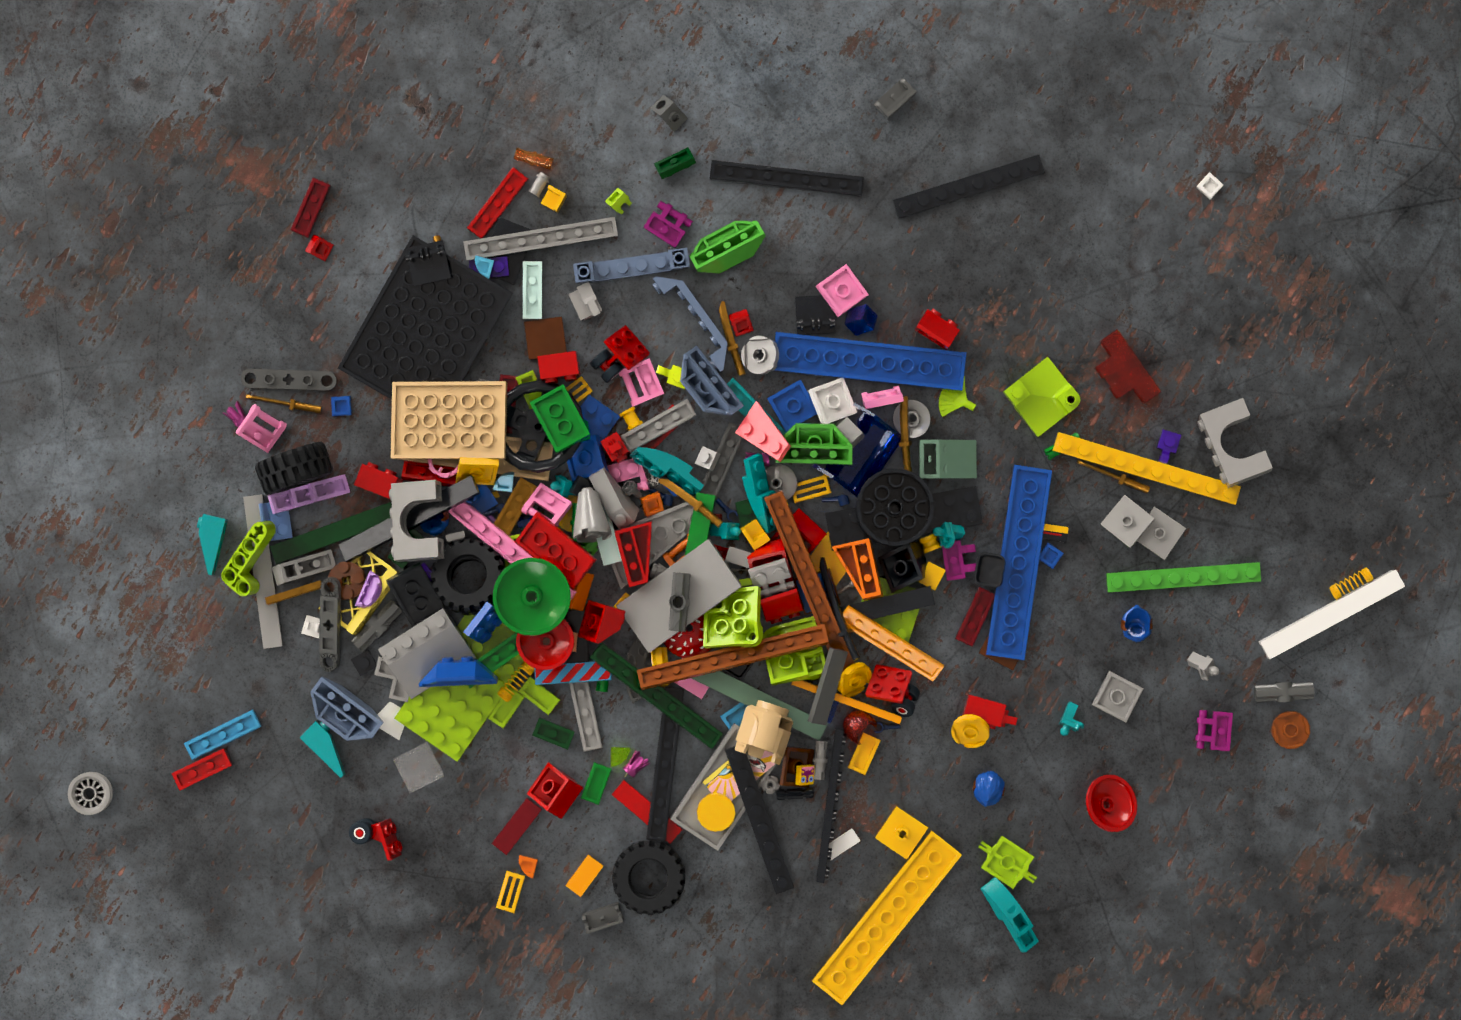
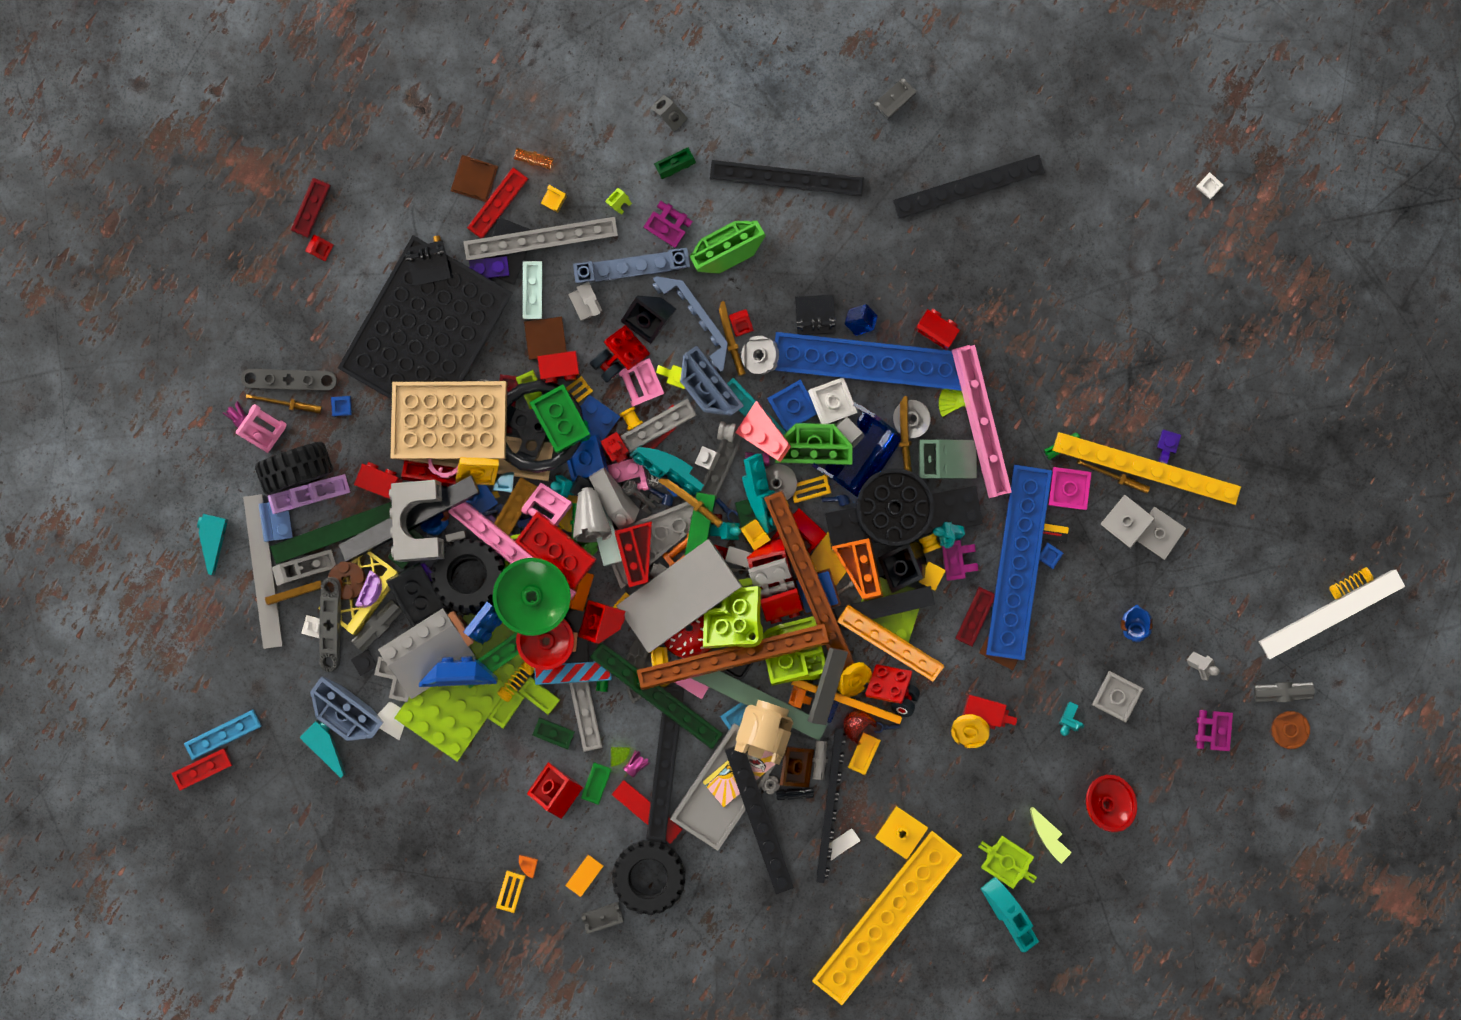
(82, 808): light grey wheel -> none
(260, 534): lime beam -> none
(384, 832): red plate -> none
(418, 767): clear tile -> none
(460, 625): none -> nougat tile
(474, 178): none -> reddish brown piece
(484, 266): medium azure tile -> none
(516, 826): dark red tile -> none
(539, 184): light grey pin -> none
(648, 316): none -> black slope
(652, 504): orange tile -> none
(678, 615): dark grey piece -> none
(716, 812): yellow tile -> none
(726, 431): none -> light grey wheel
(798, 697): none -> orange tile
(805, 775): tile -> none
(842, 290): bright pink plate -> none
(845, 632): black sword -> none
(882, 397): bright pink plate -> none
(981, 421): none -> bright pink tile
(988, 788): blue hair -> none
(989, 570): black piece -> none
(1042, 396): lime slope -> none
(1049, 836): none -> yellowish green slope
(1069, 488): none -> dark pink plate
(1124, 370): clear red piece -> none
(1183, 577): bright green plate -> none
(1232, 469): light grey arch -> none

